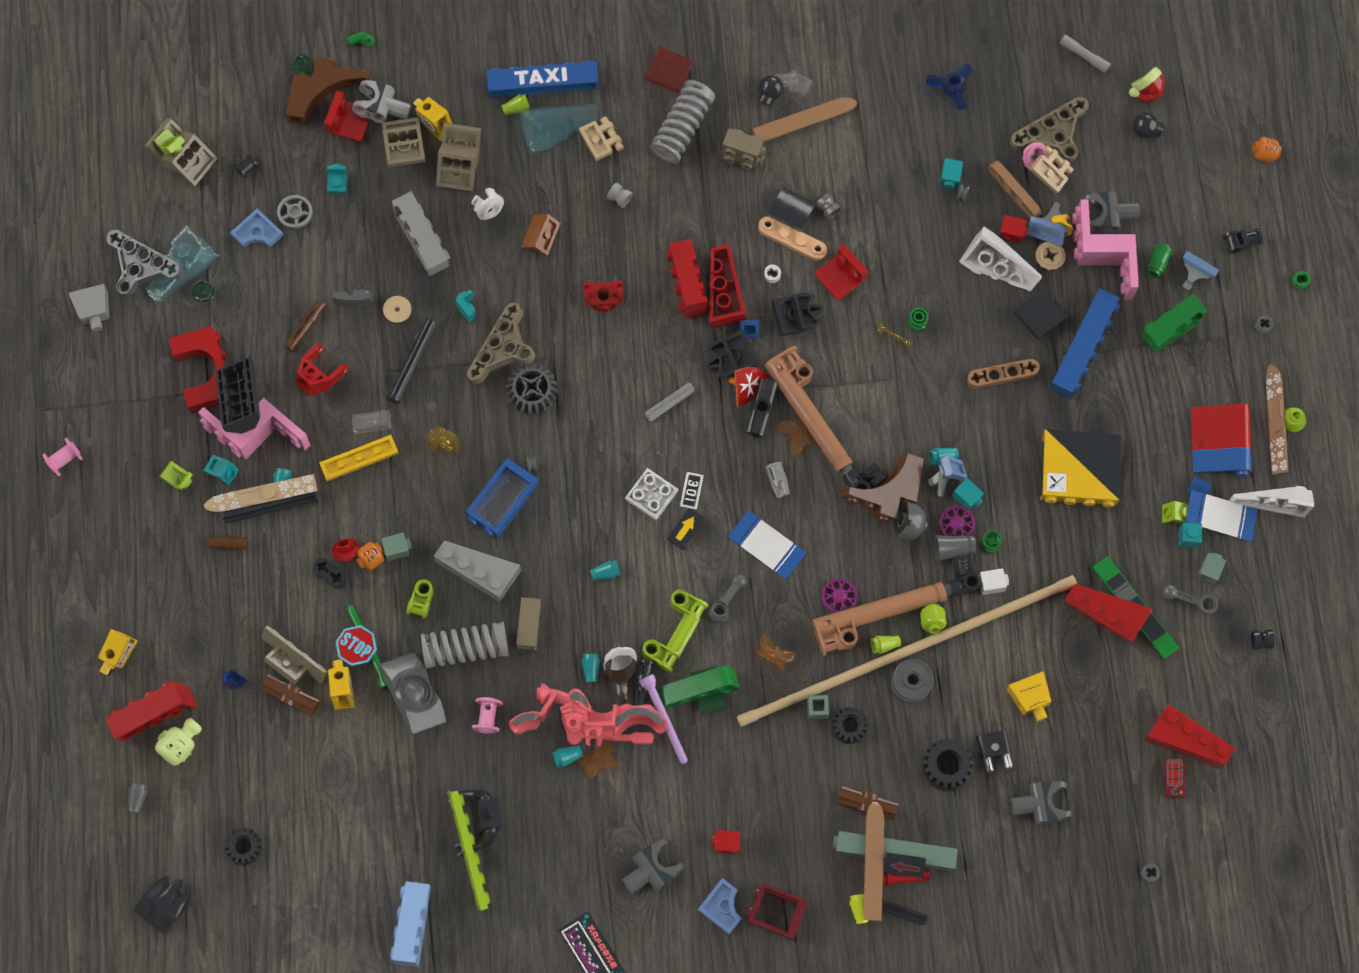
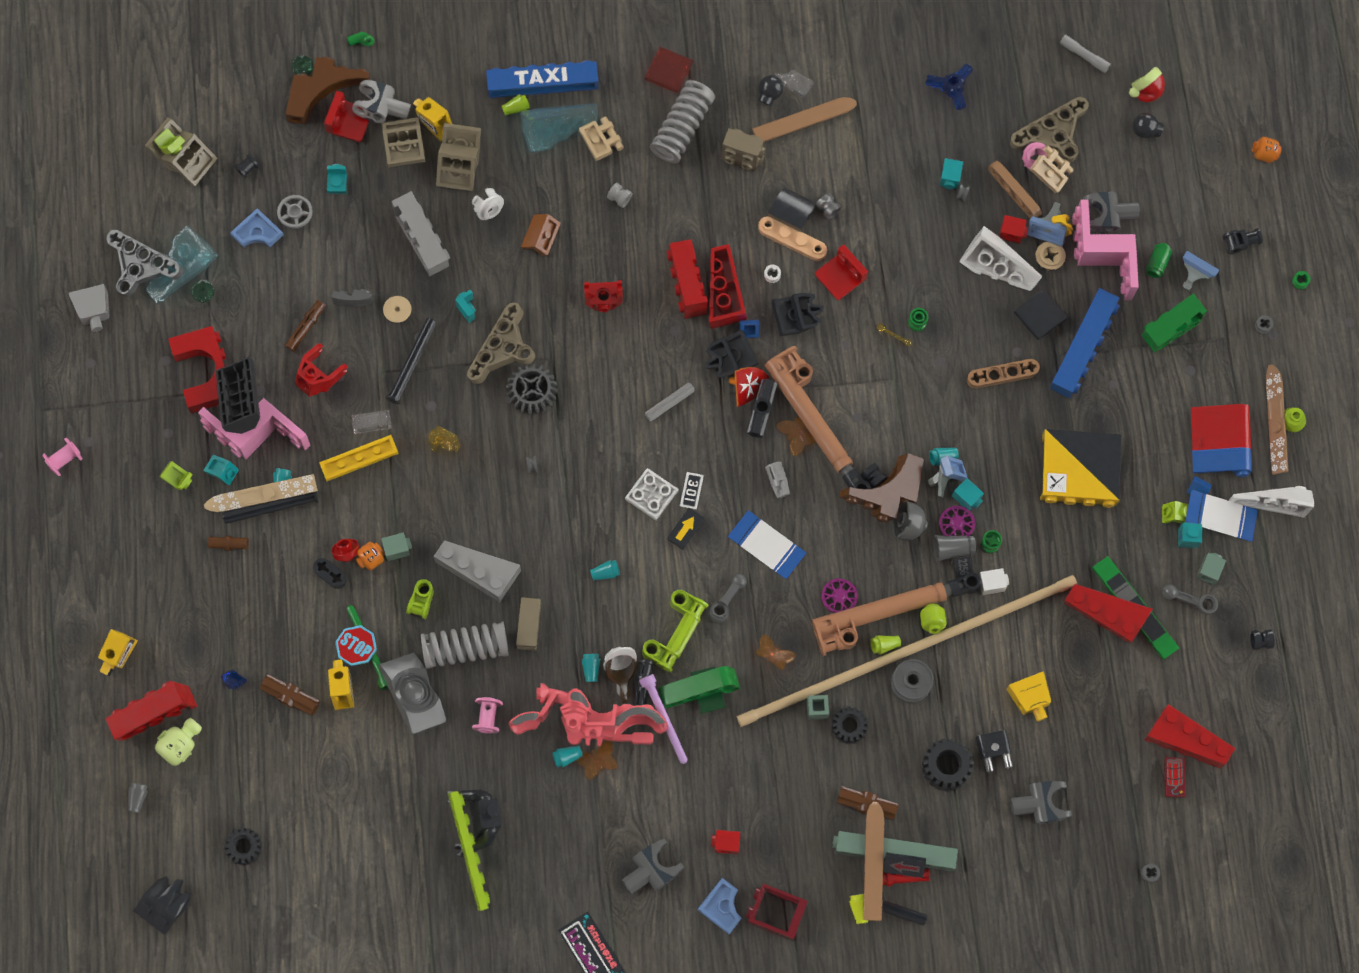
(290, 660): dark tan bracket -> none
(411, 924): light blue wedge -> none
(501, 498): piece -> none

